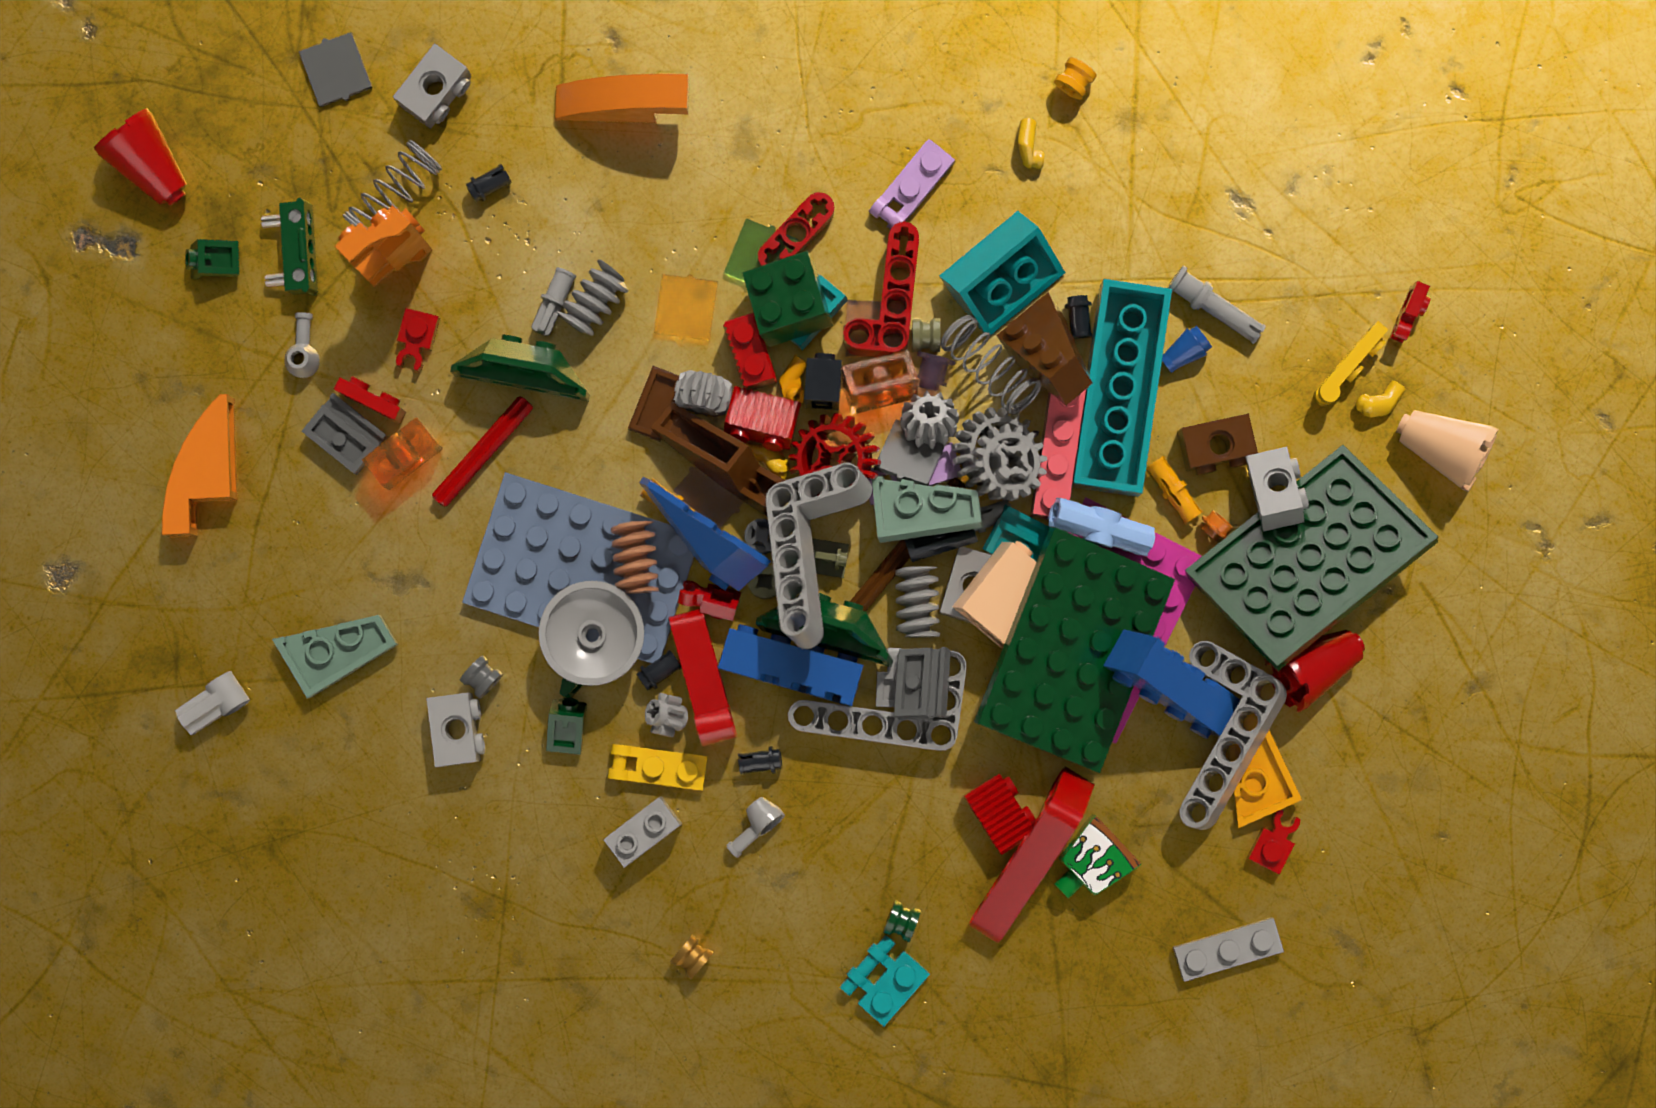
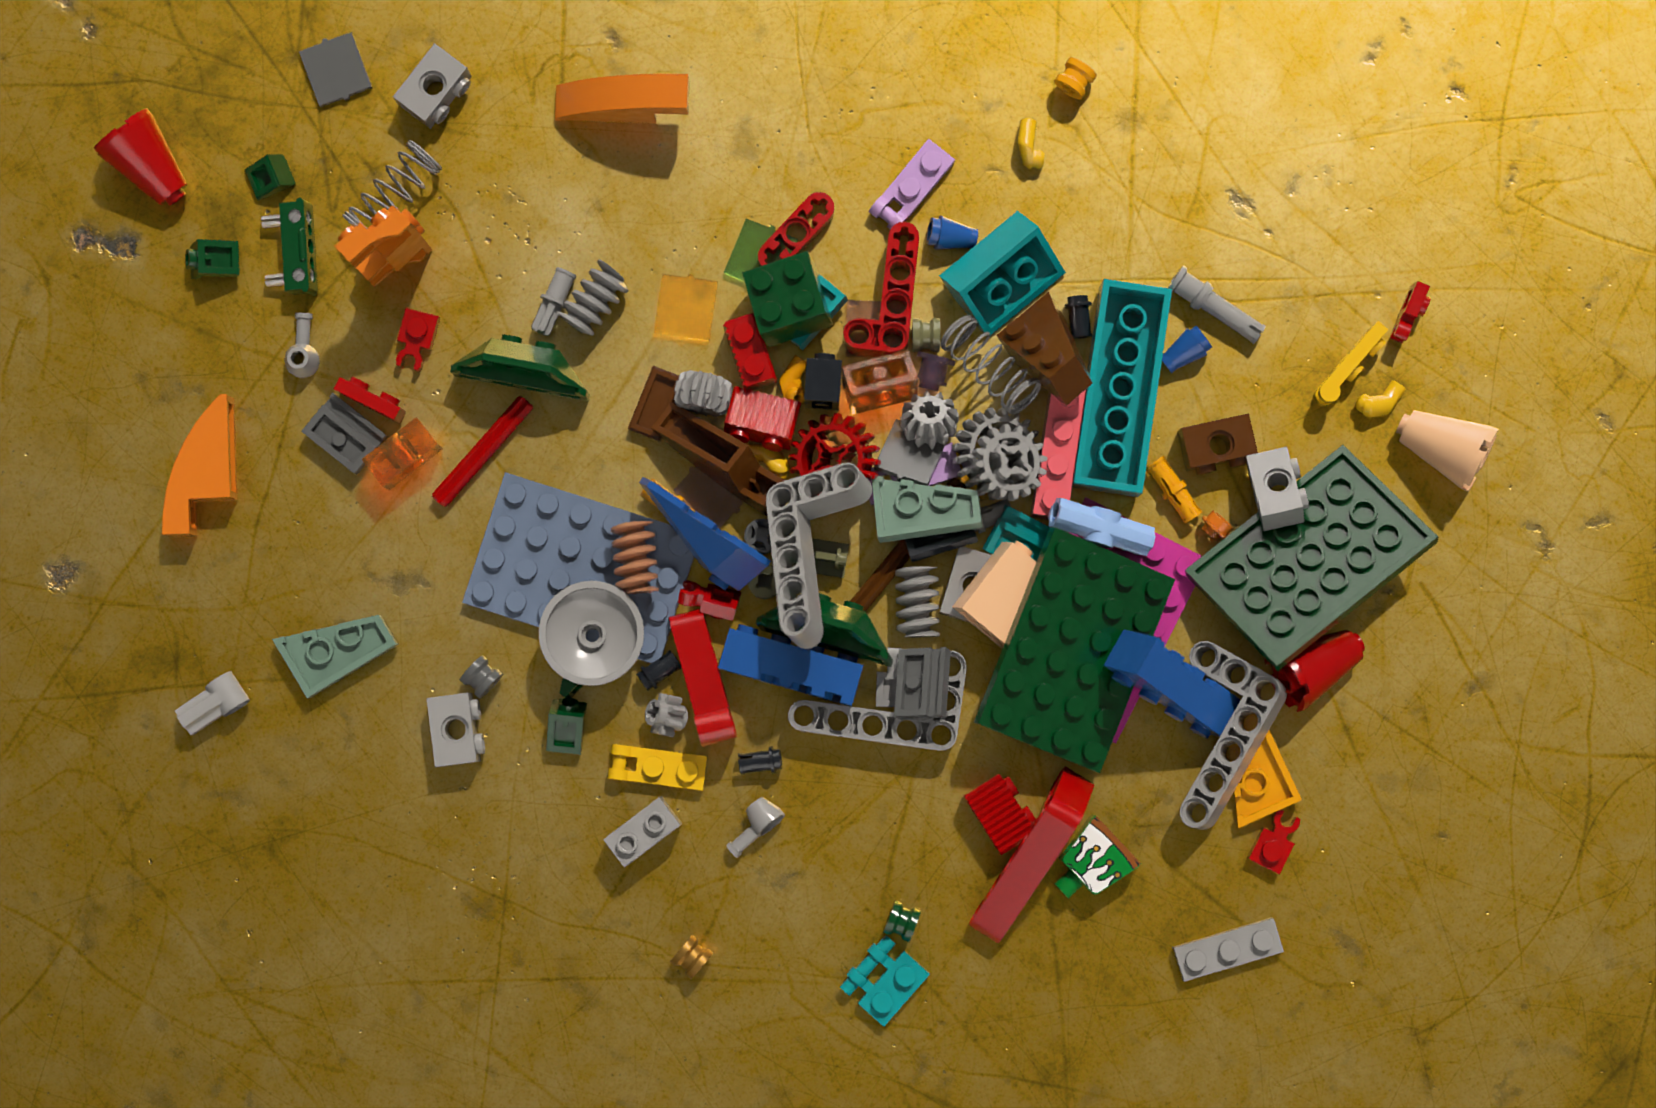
(269, 175): none -> dark green slope
(488, 183): black pin -> none
(950, 234): none -> blue cone

